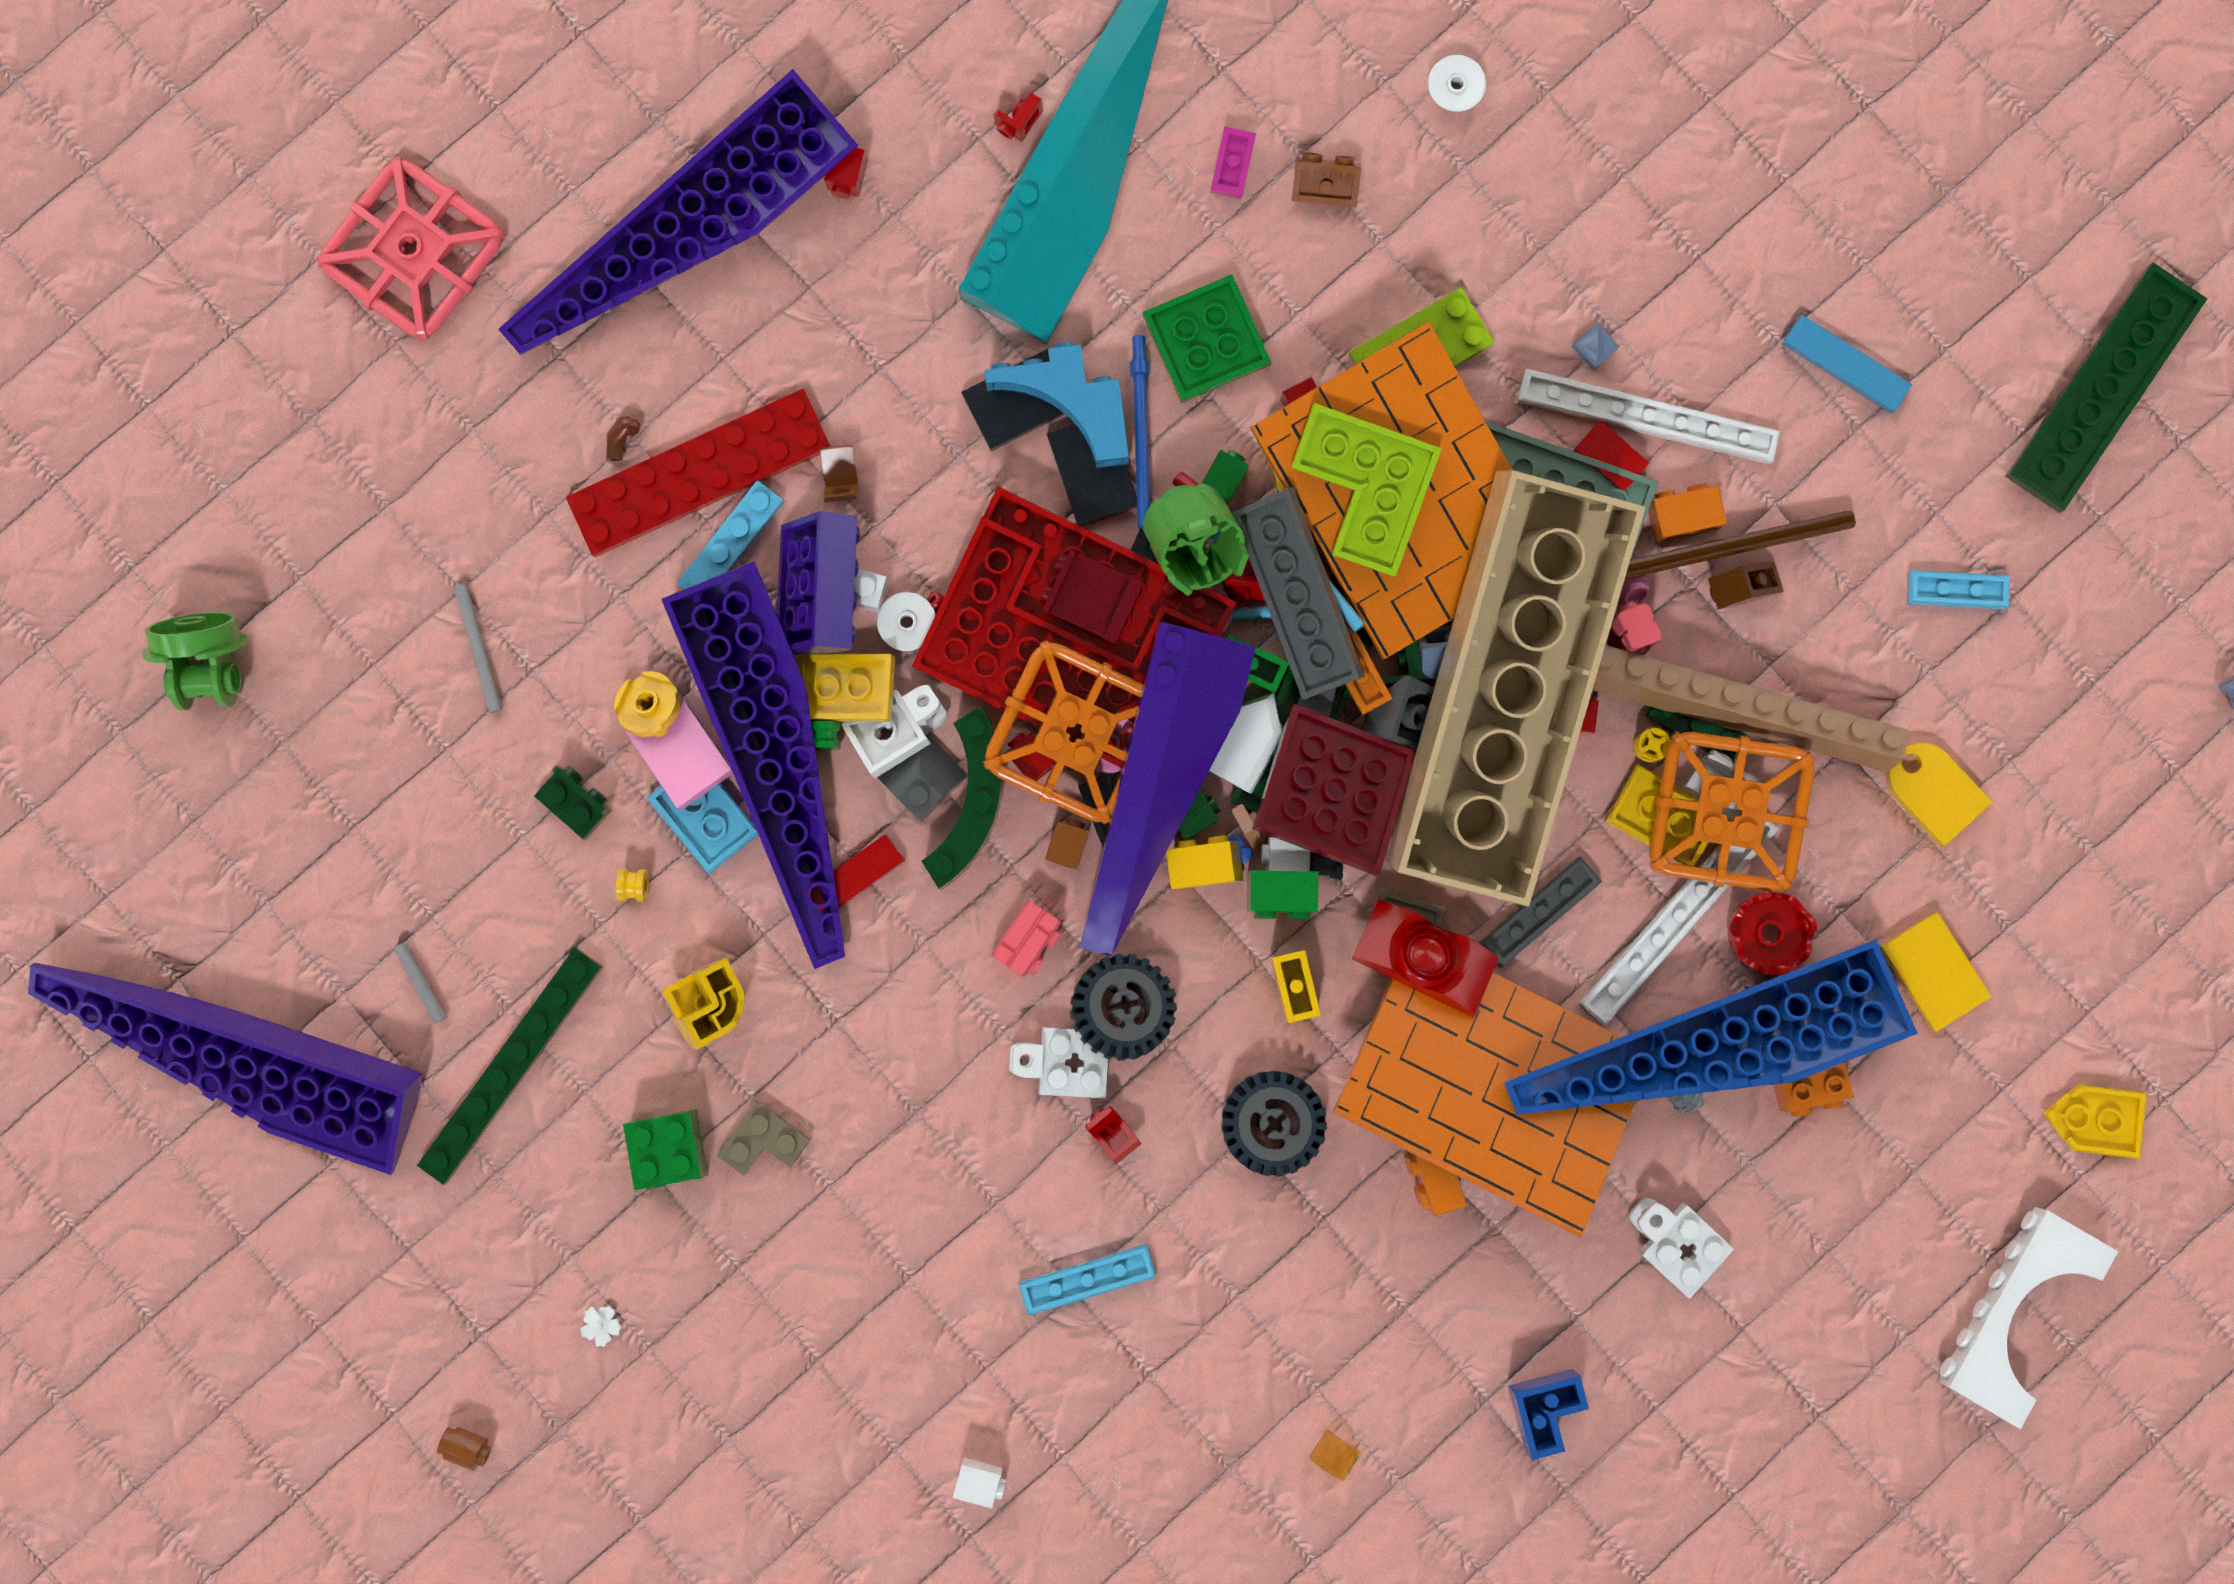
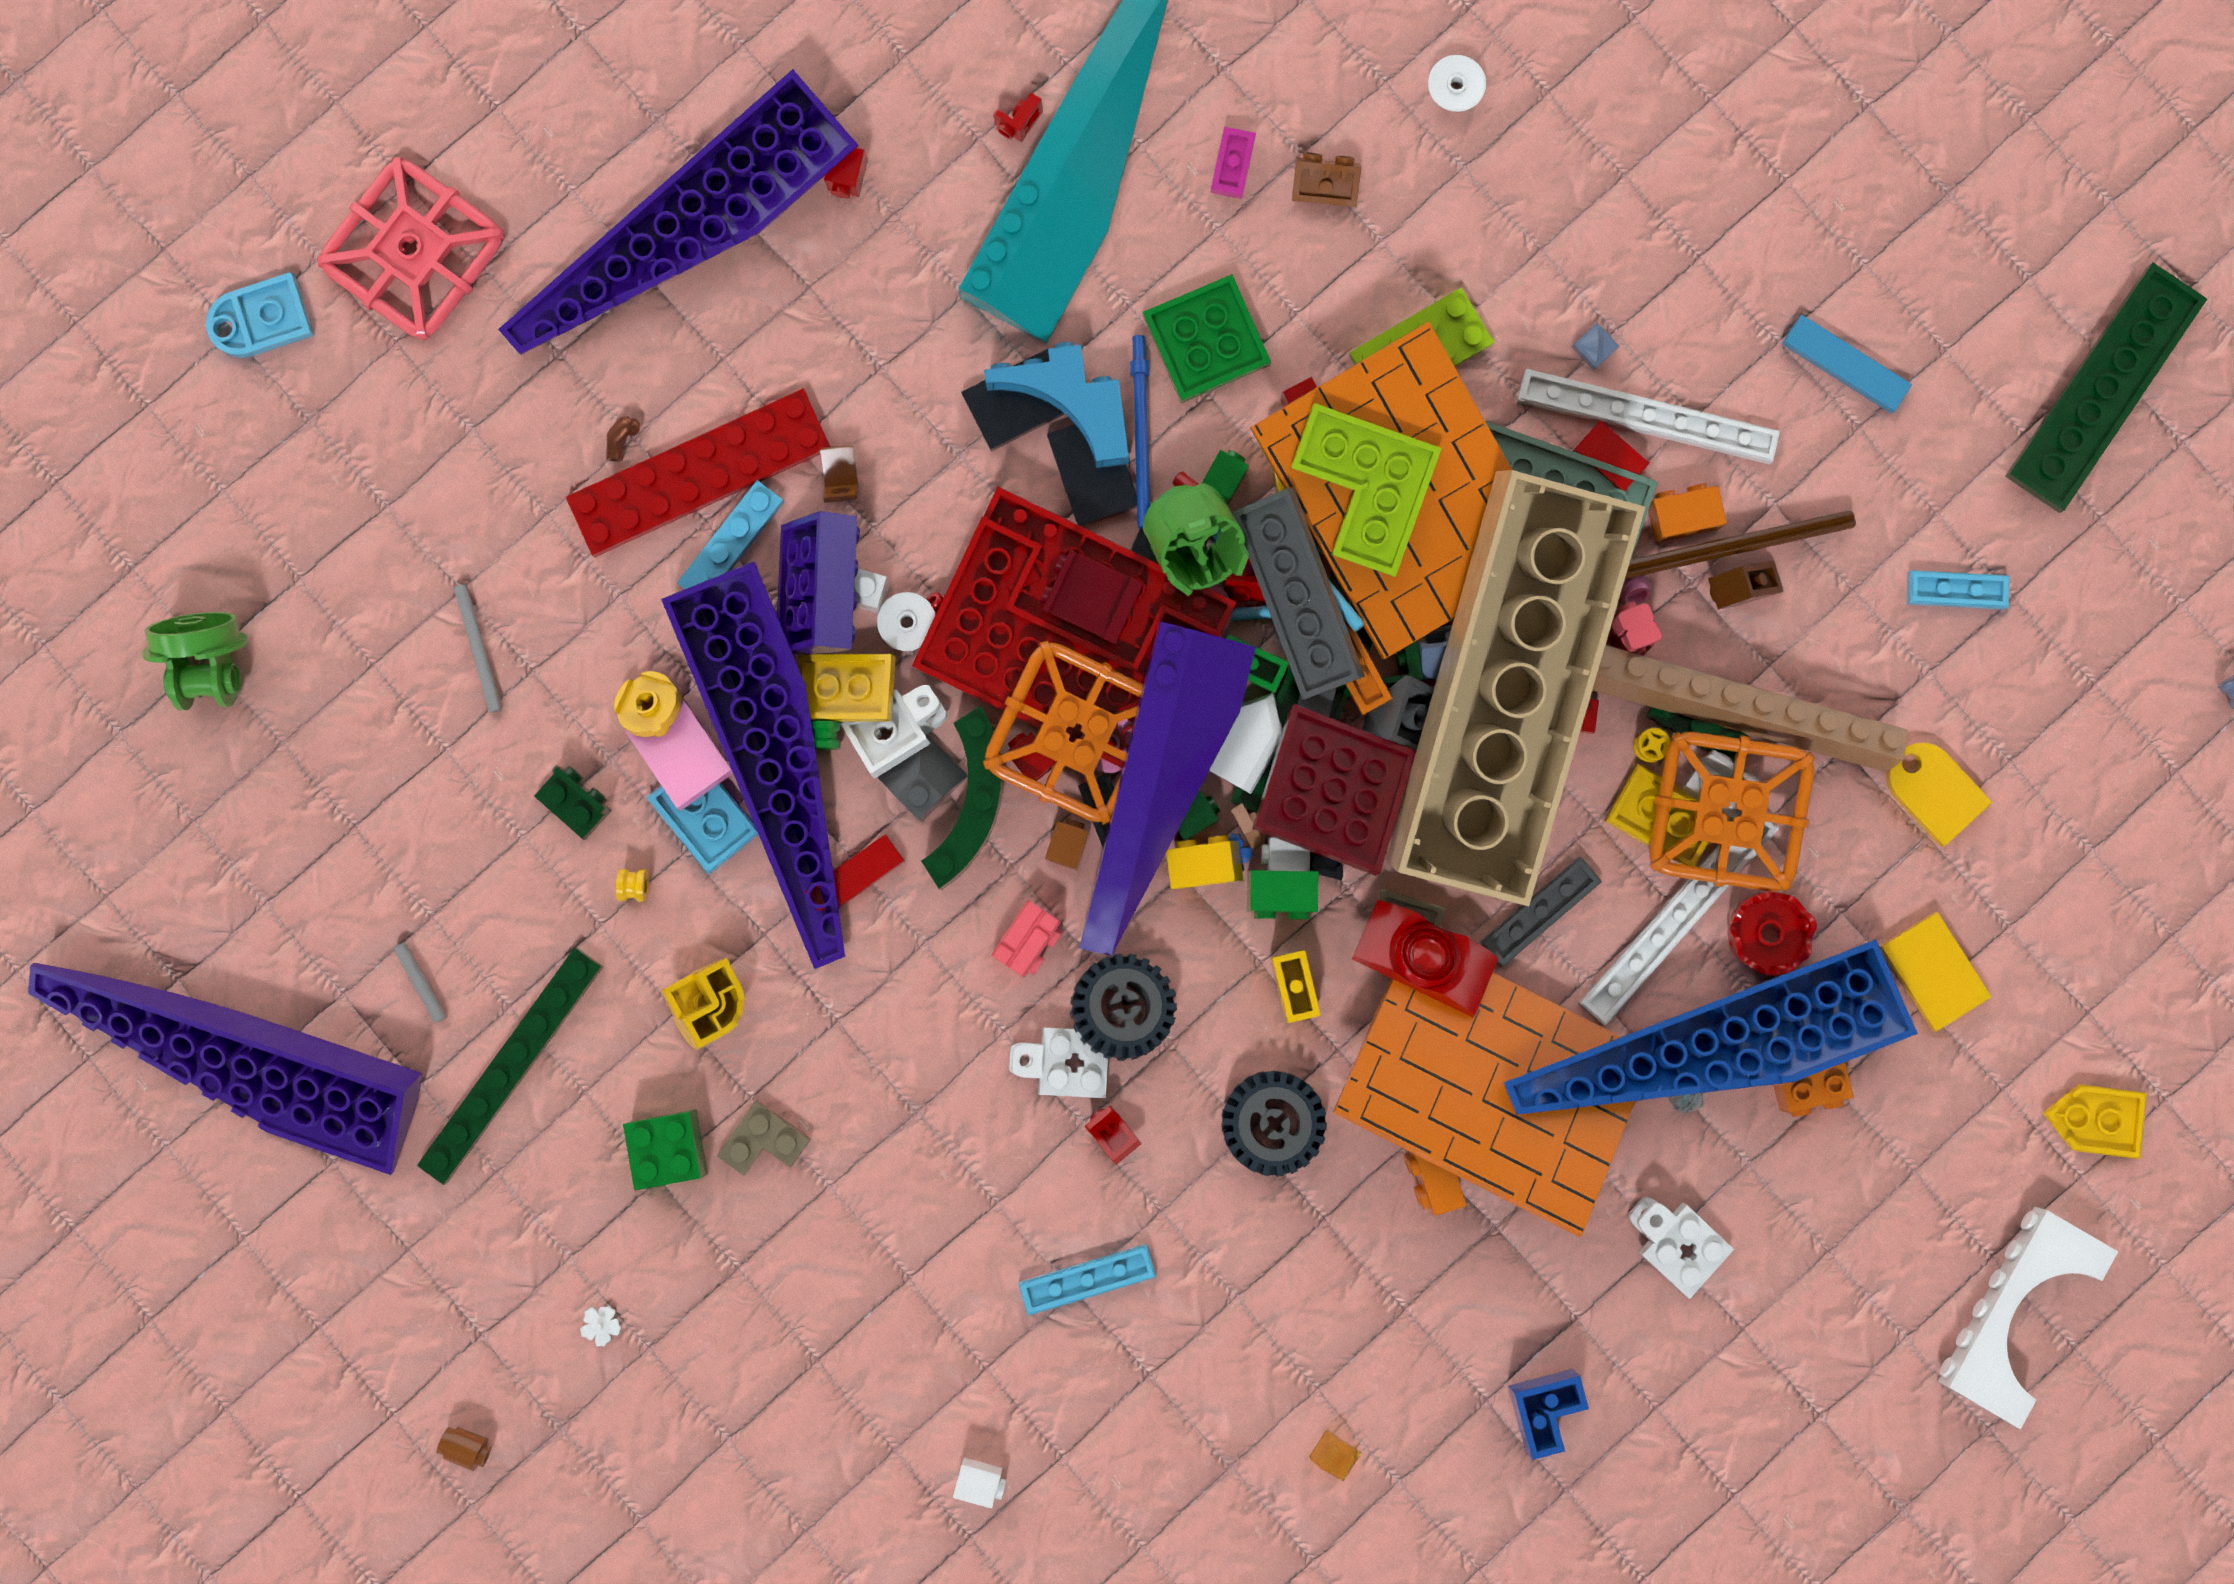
(261, 317): none -> medium azure tile

